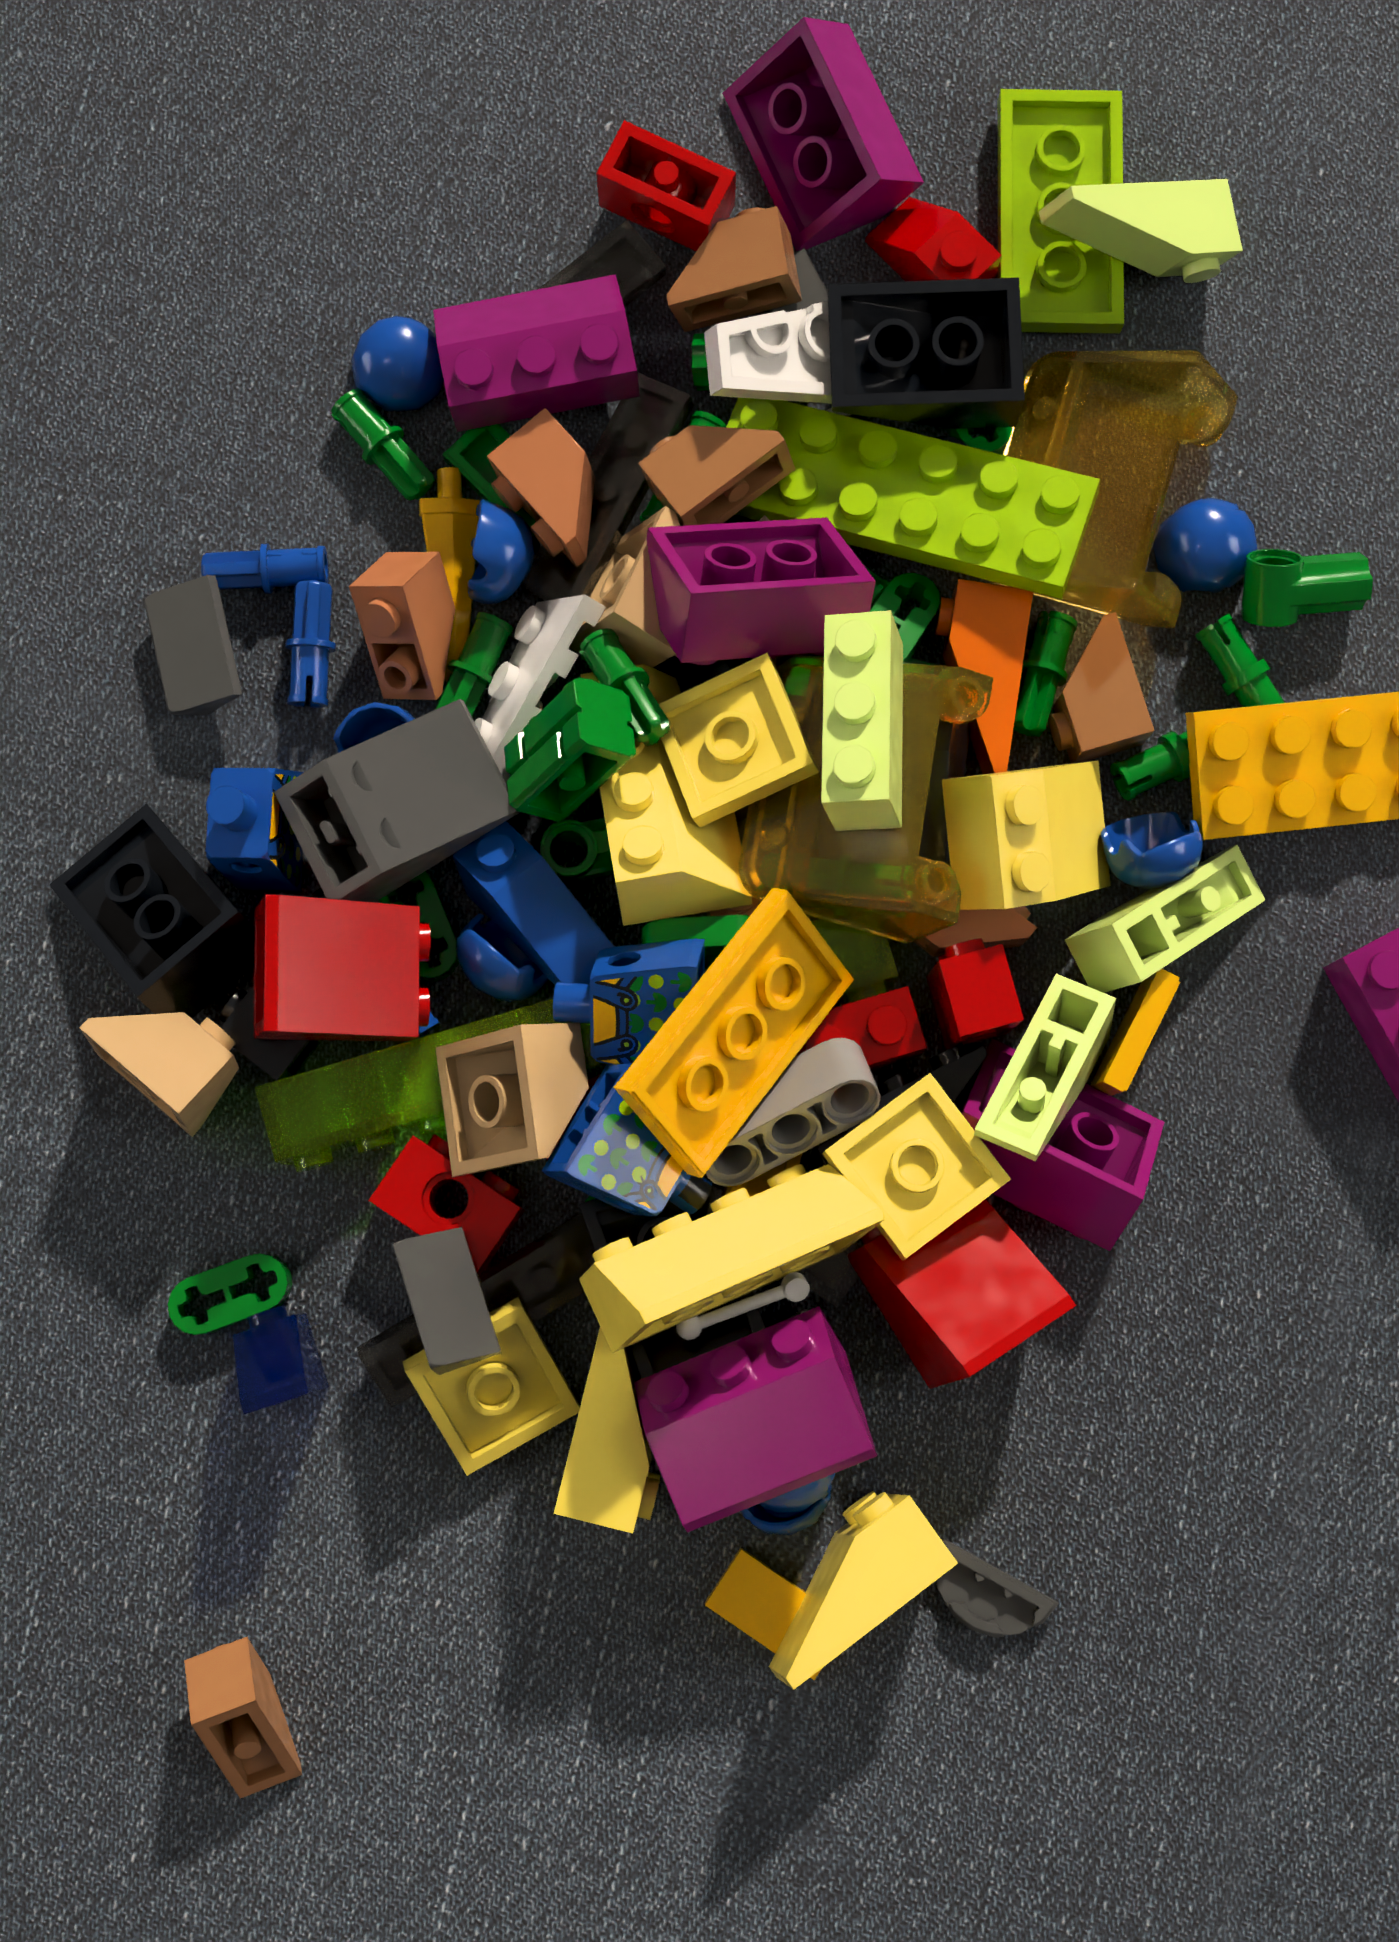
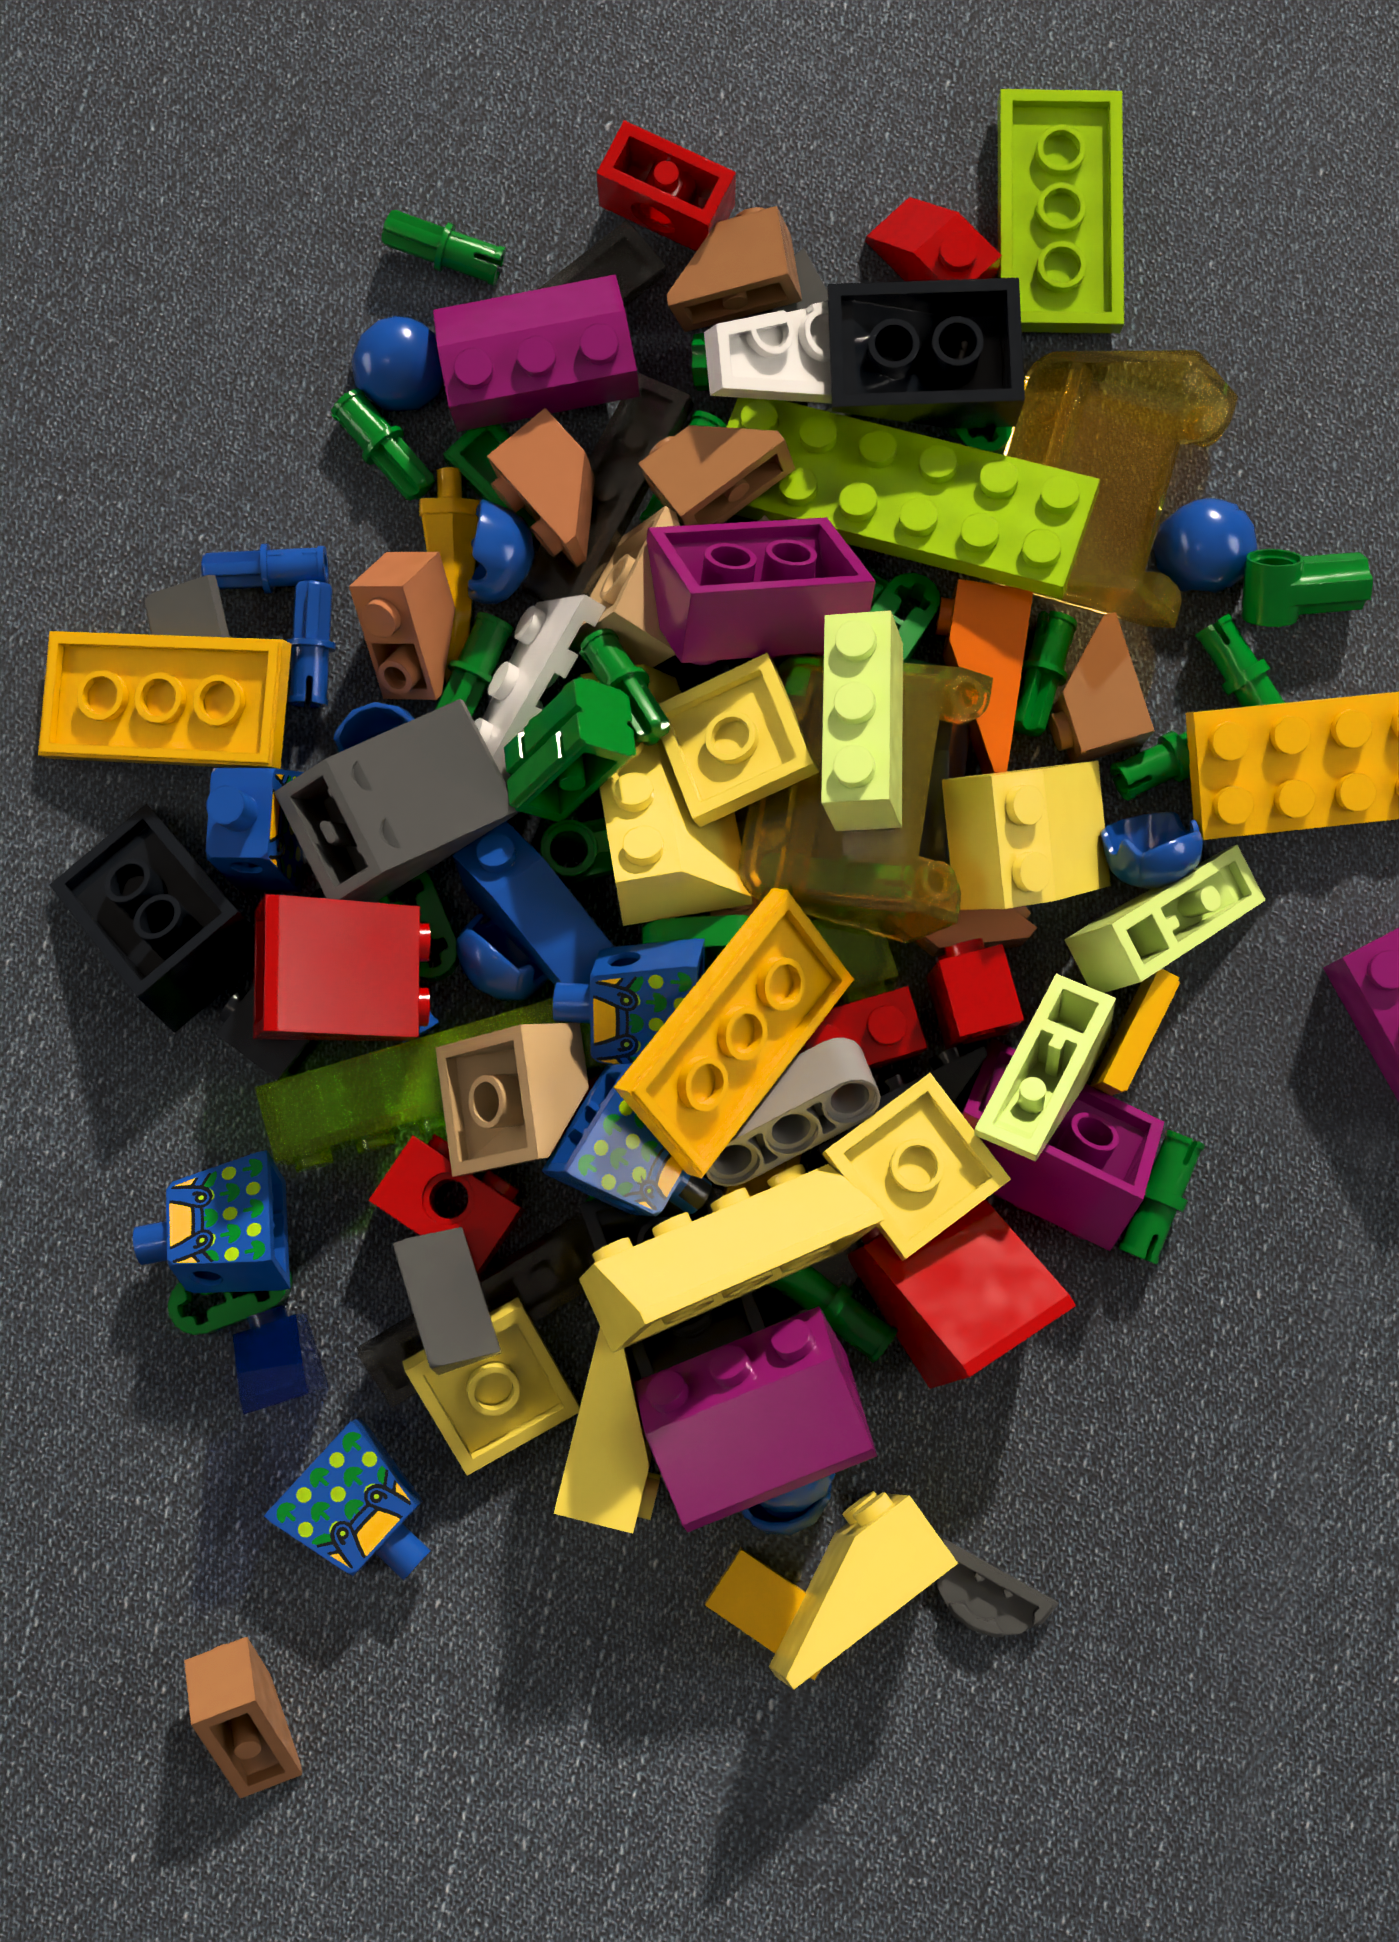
(165, 699): none -> yellow tile
(168, 1061): tan slope -> none
(223, 1229): none -> blue torso
(353, 1505): none -> blue torso
(443, 246): none -> green axle
(793, 1287): white hinge -> none
(822, 133): magenta slope -> none
(844, 1313): none -> green pin
(1153, 225): yellowish green slope -> none
(1162, 1196): none -> green pin

